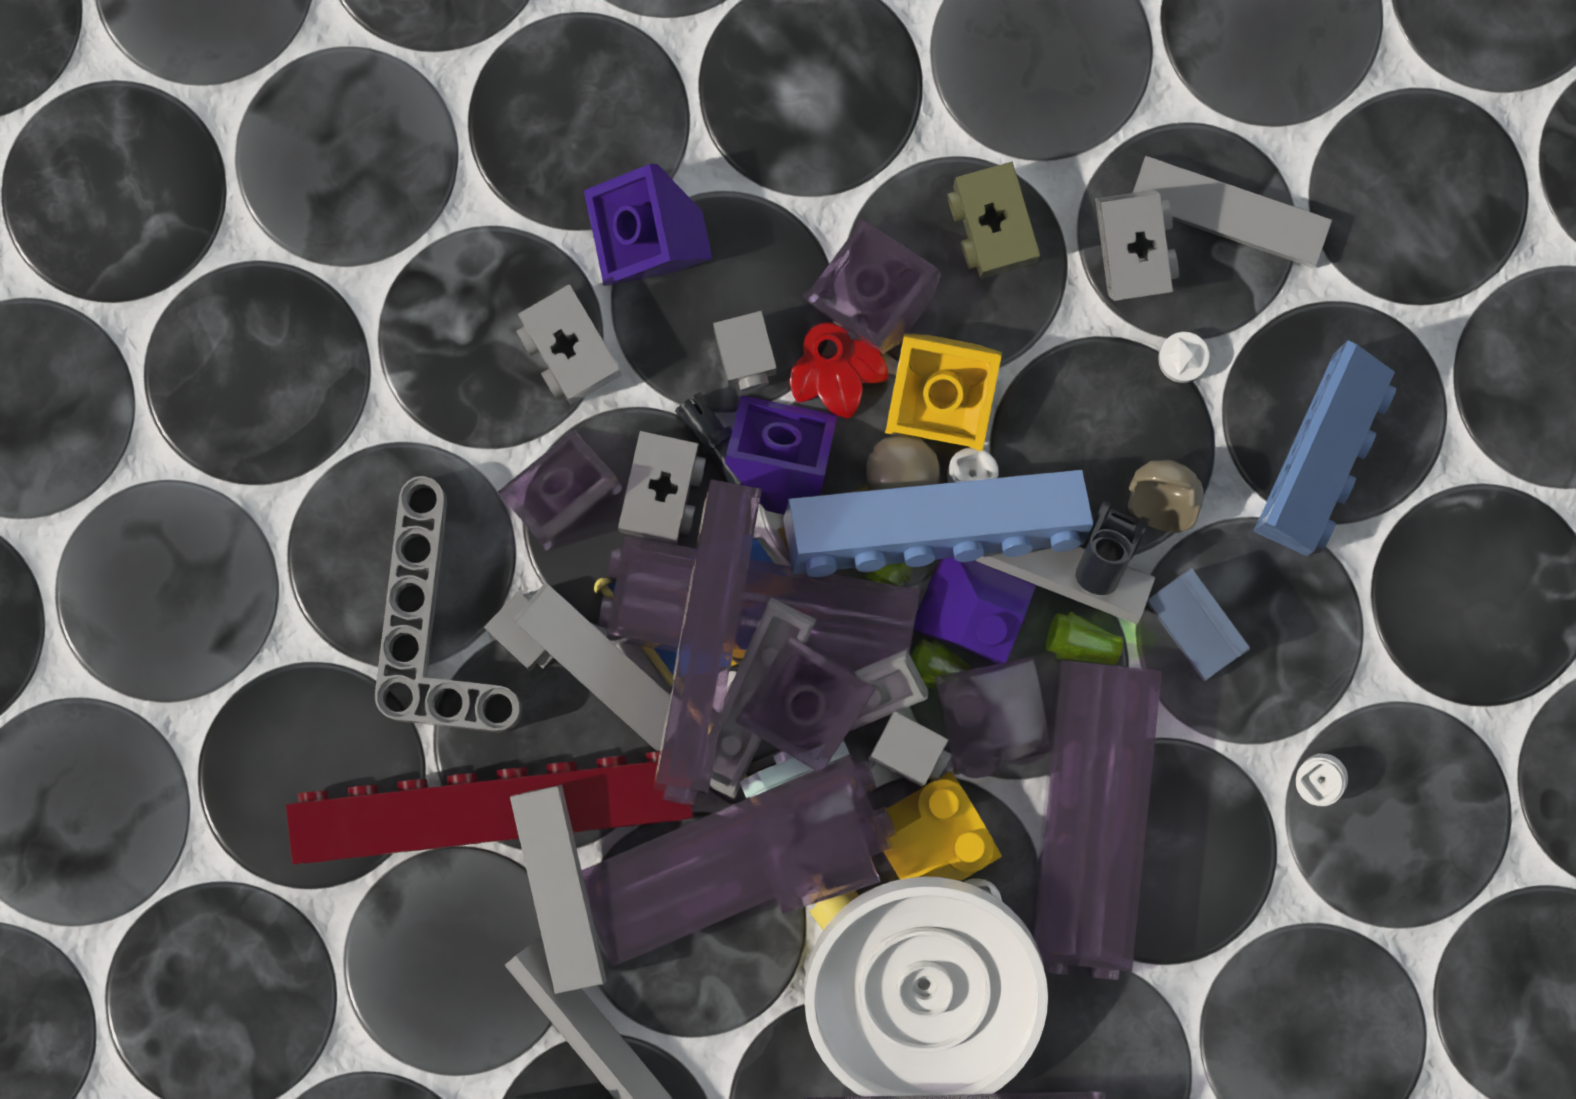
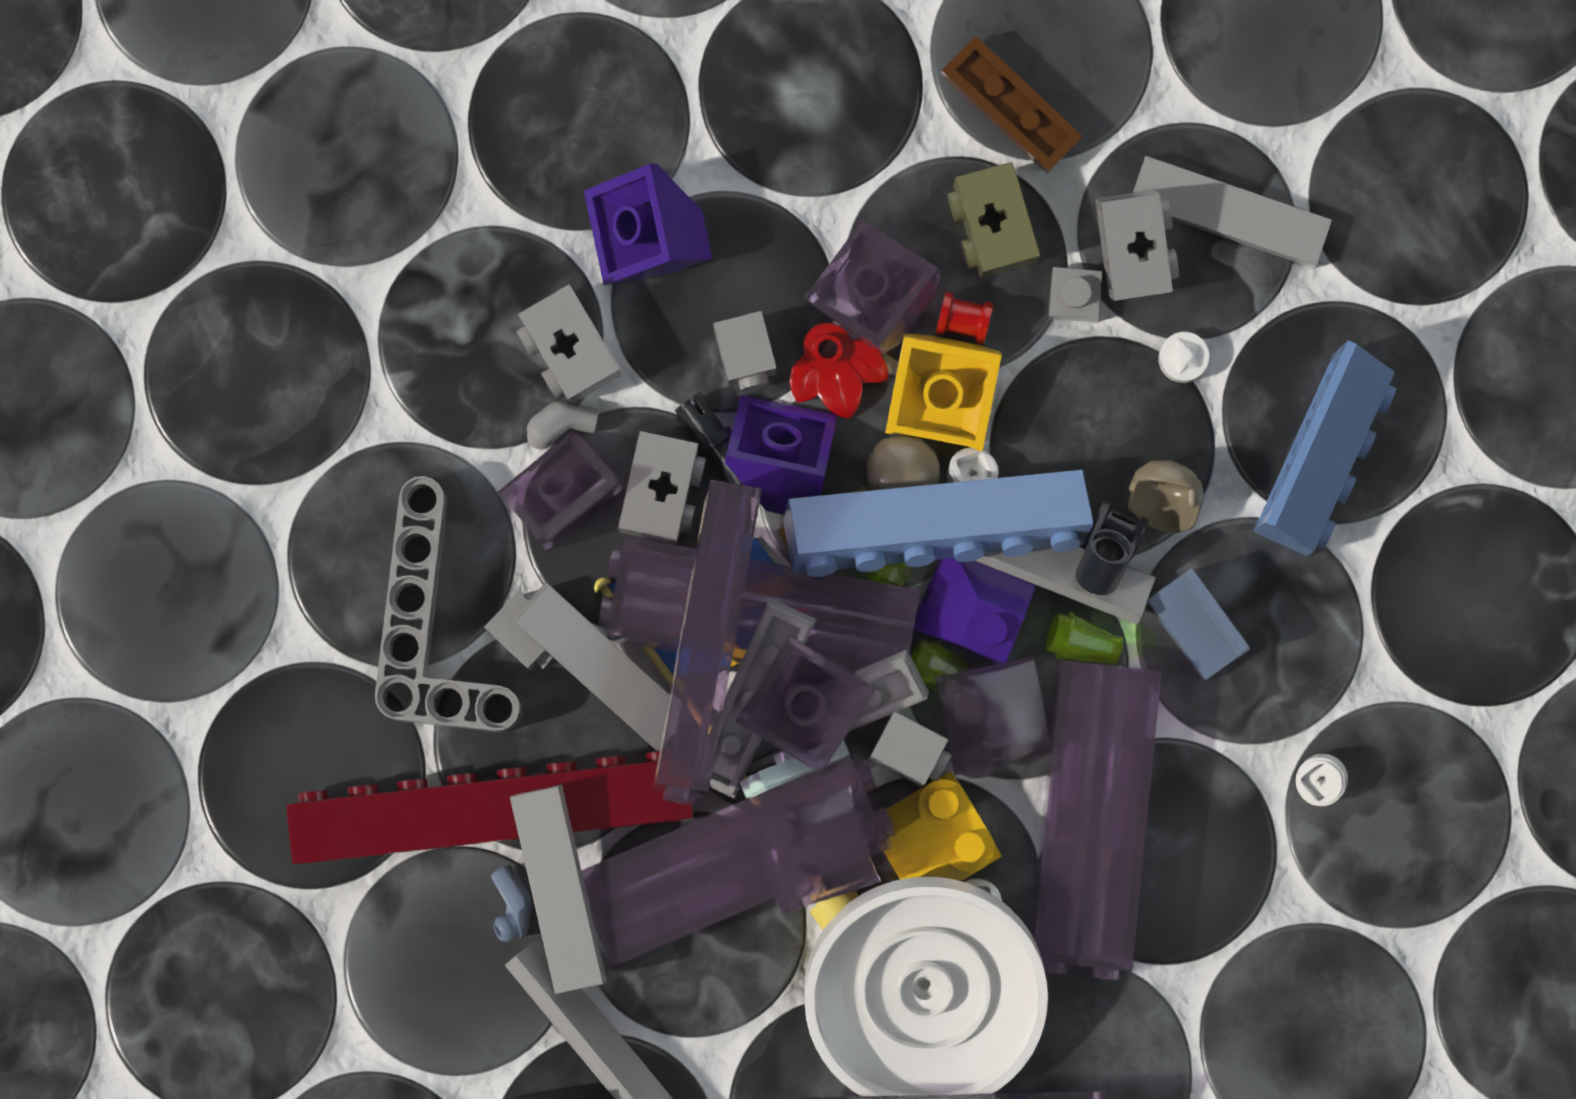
(518, 905): none -> sand blue arm
(556, 419): none -> light grey arm
(964, 318): none -> red bush
(1011, 104): none -> reddish brown plate
(1075, 294): none -> light grey plate

